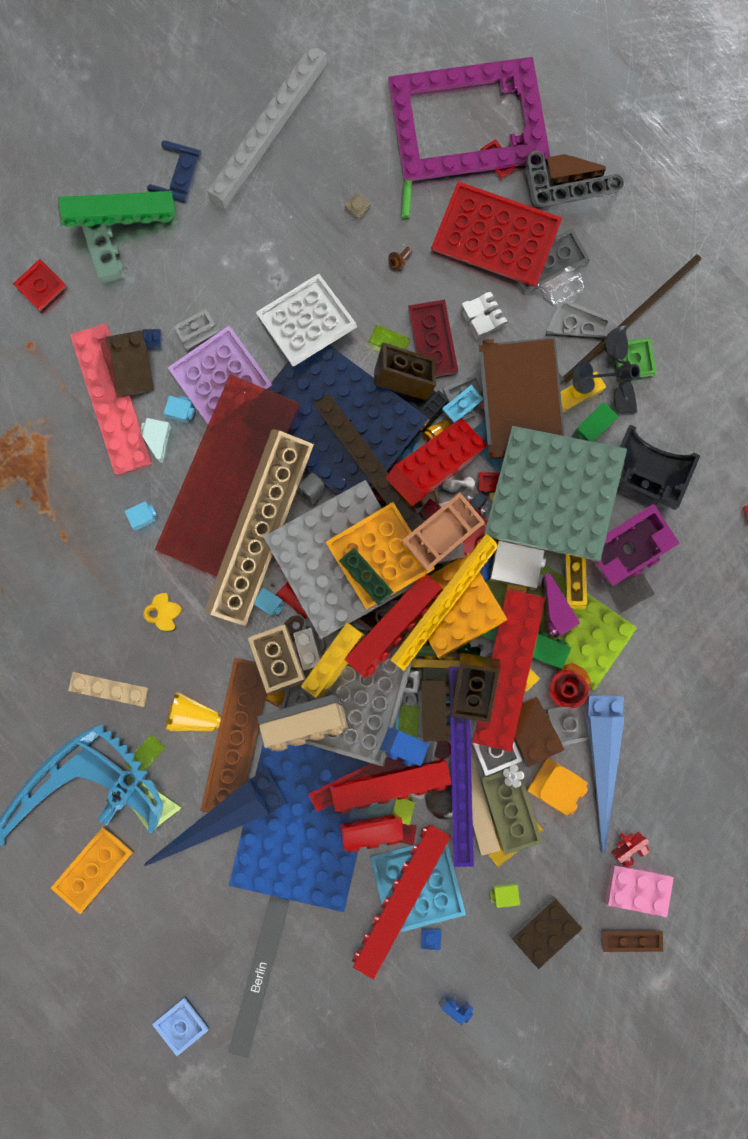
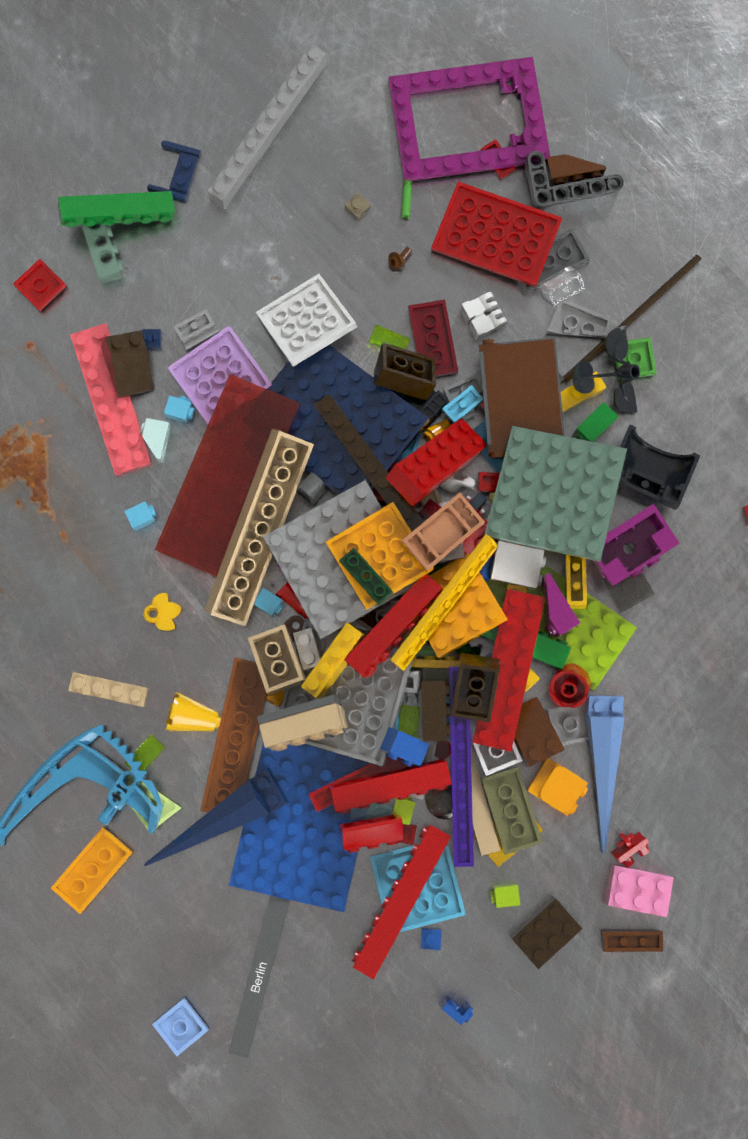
(513, 776): white plant -> none

